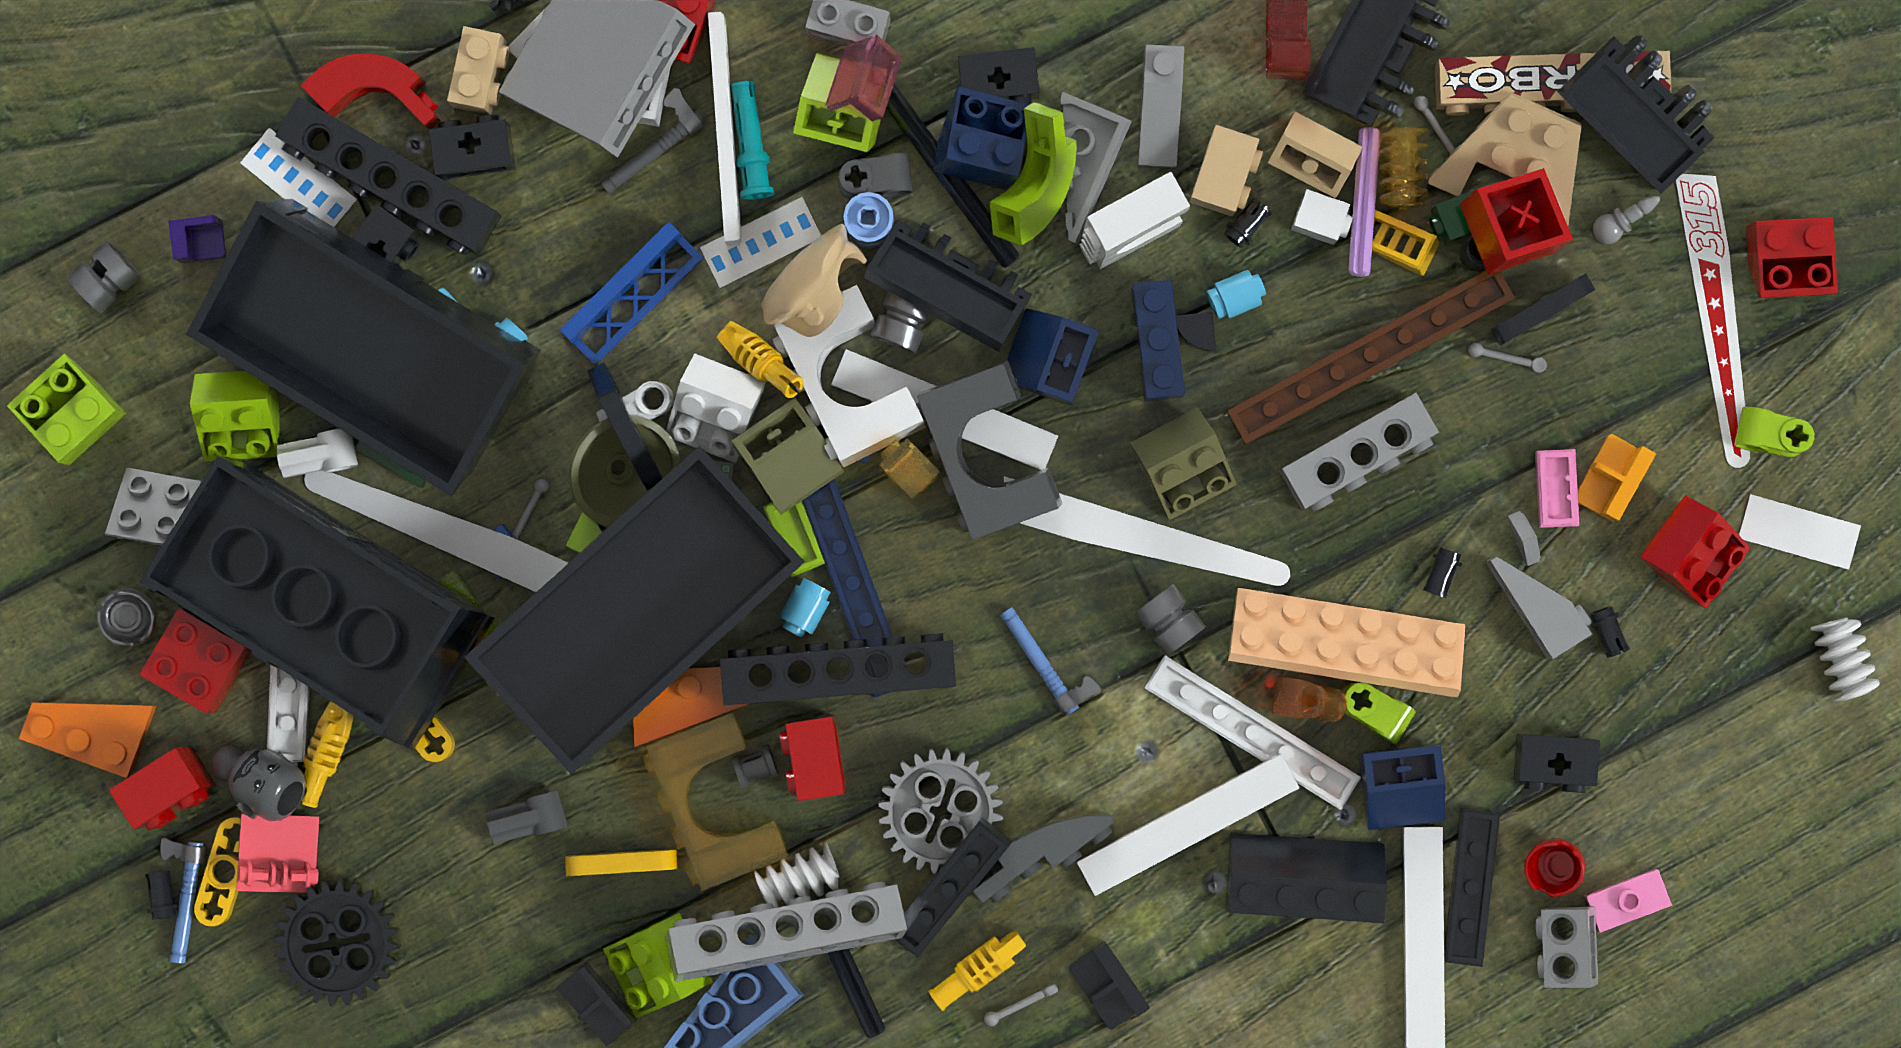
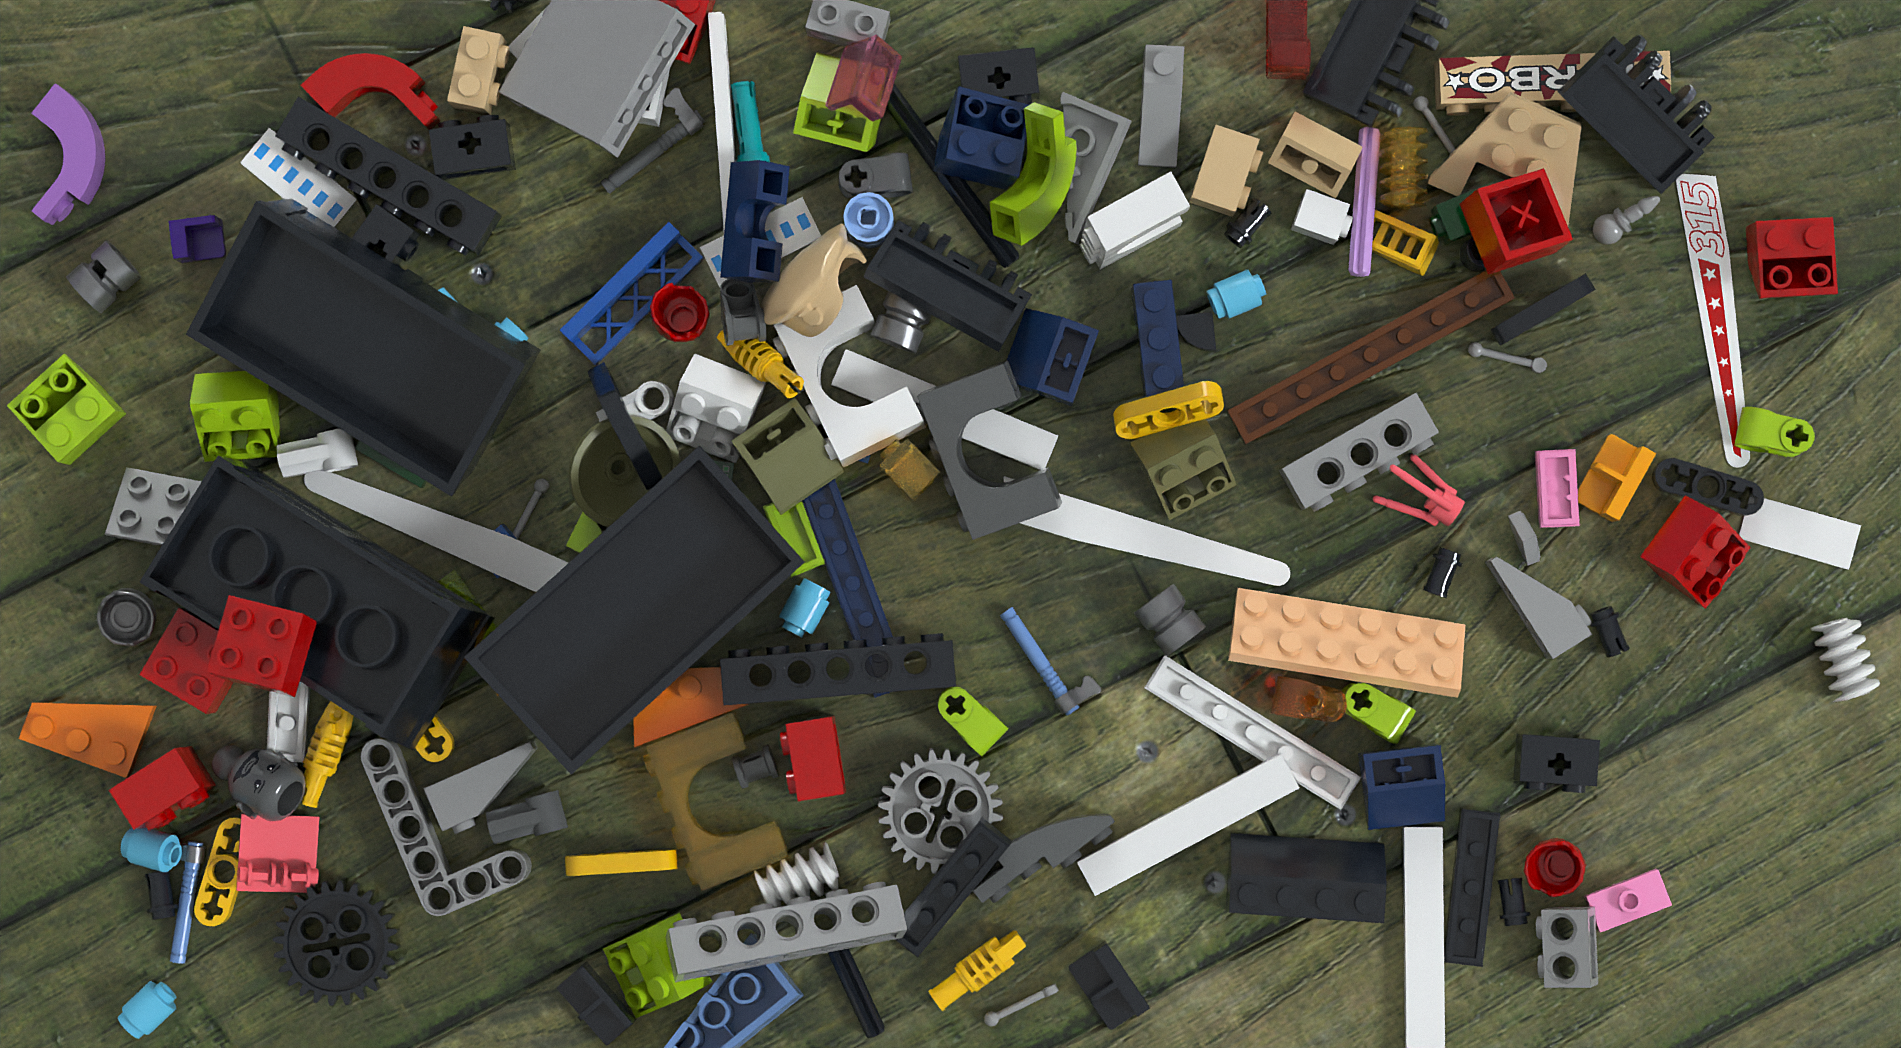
(82, 154): none -> medium lavender arch
(147, 1009): none -> medium azure brick
(151, 849): none -> medium azure brick
(261, 646): none -> red brick
(428, 841): none -> light grey beam
(471, 792): none -> light grey slope
(679, 313): none -> red hair
(741, 312): none -> dark grey piece
(752, 193): none -> dark blue arch
(976, 722): none -> lime piece
(1133, 418): none -> yellow beam
(1441, 502): none -> coral plant
(1513, 905): none -> black pin
(1732, 504): none -> black beam

